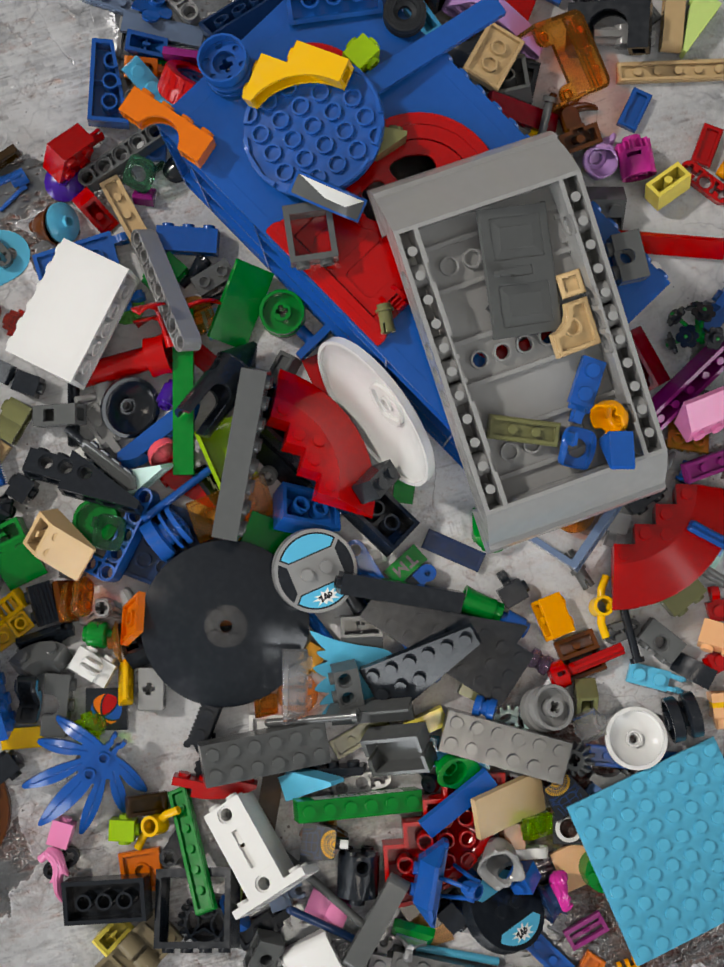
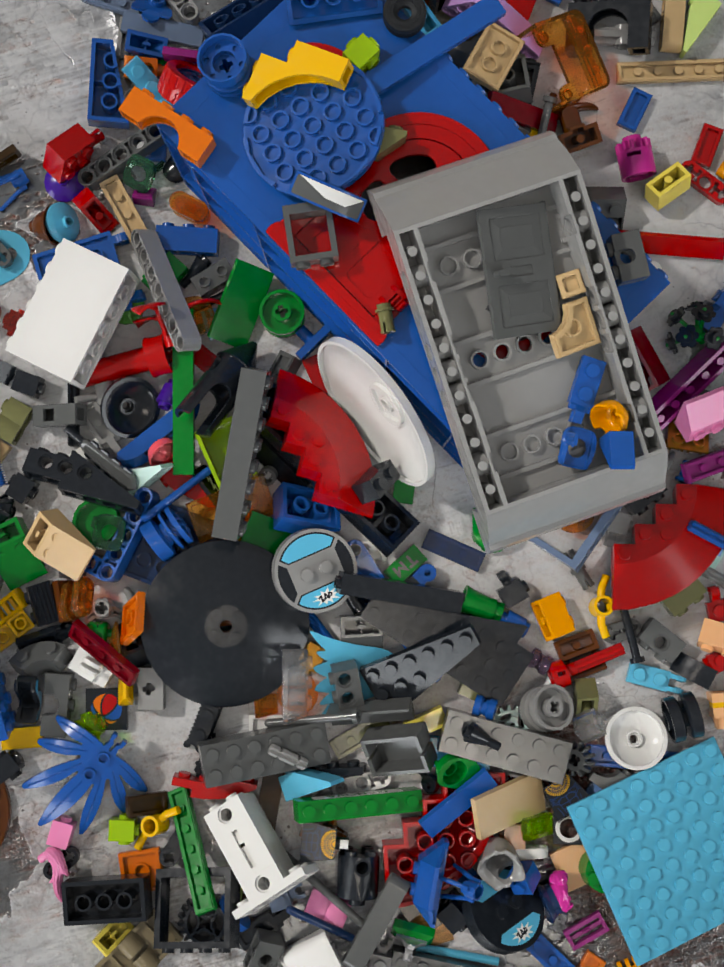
(104, 653): none -> dark red tile
(190, 208): none -> clear orange brick
(288, 756): none -> light grey axle
(474, 734): none -> black cone
(523, 430): olive tile -> none
(601, 159): lavender hair -> none

